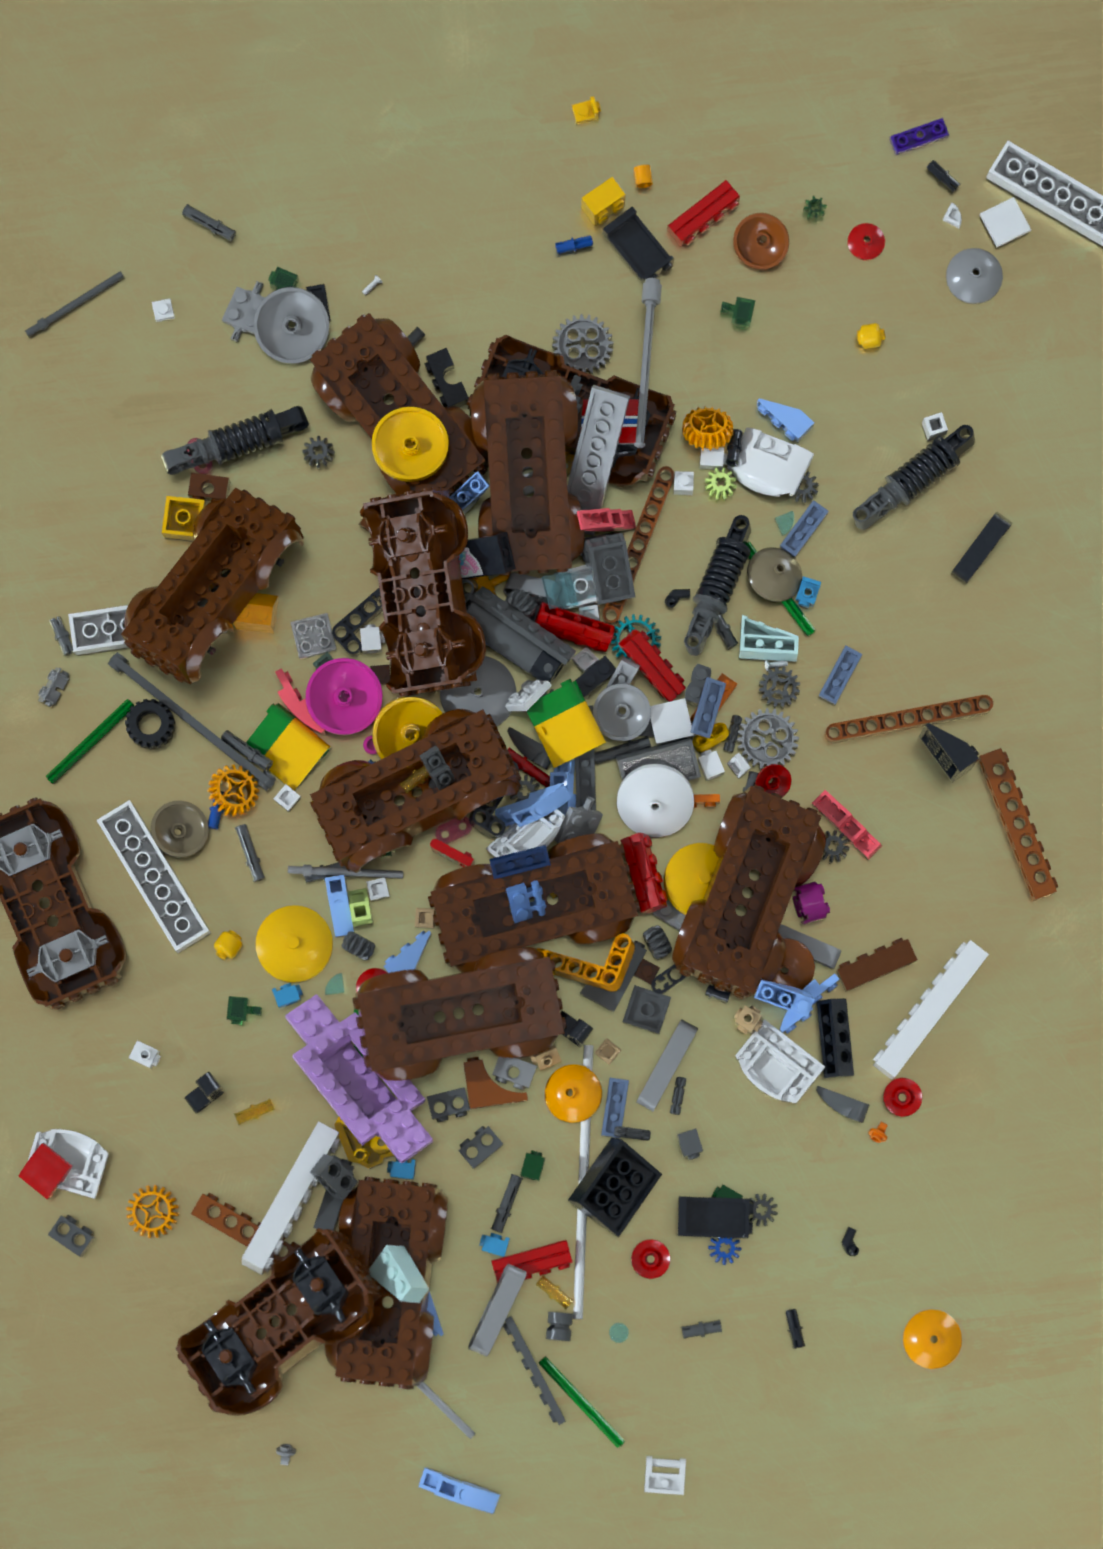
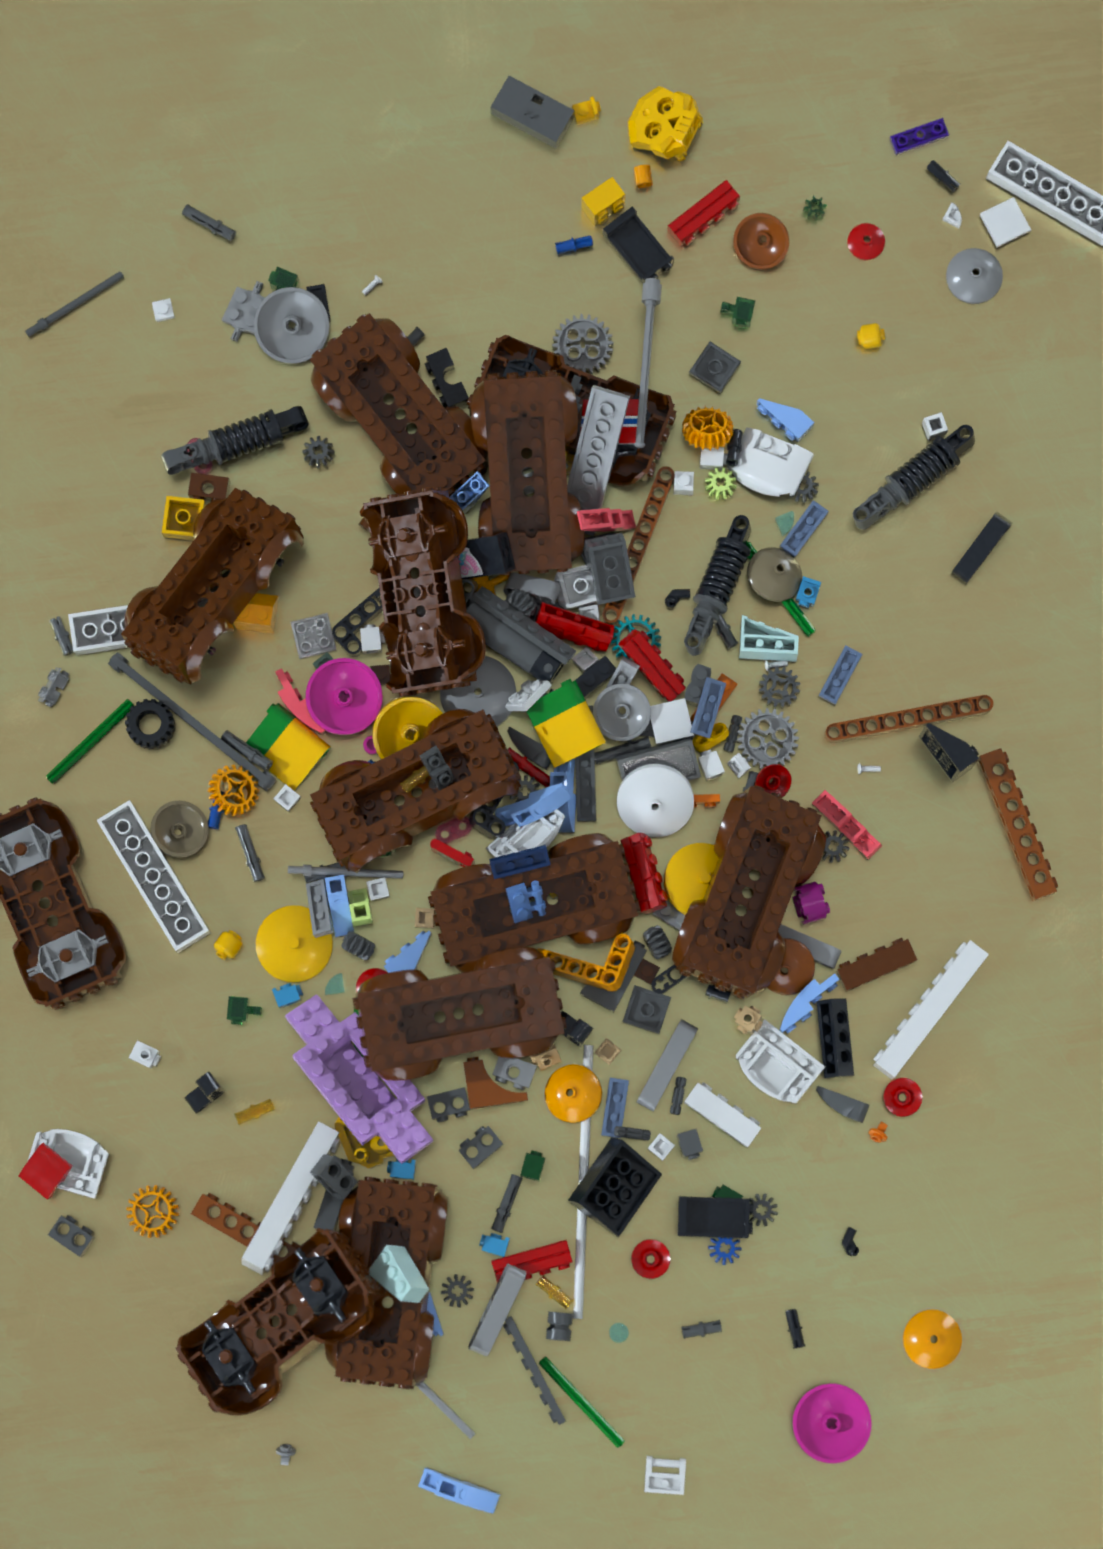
(319, 908): none -> light grey plate
(410, 444): yellow dish -> none
(452, 1295): none -> dark grey gear
(532, 112): none -> dark grey brick
(559, 590): clear light blue piece -> none
(579, 821): light grey plate -> none
(661, 1146): none -> white plate
(674, 126): none -> yellow brick
(715, 367): none -> dark grey plate
(722, 1114): none -> white brick
(785, 997): light blue slope -> none
(832, 1423): none -> dark pink dish
(860, 768): none -> white piece

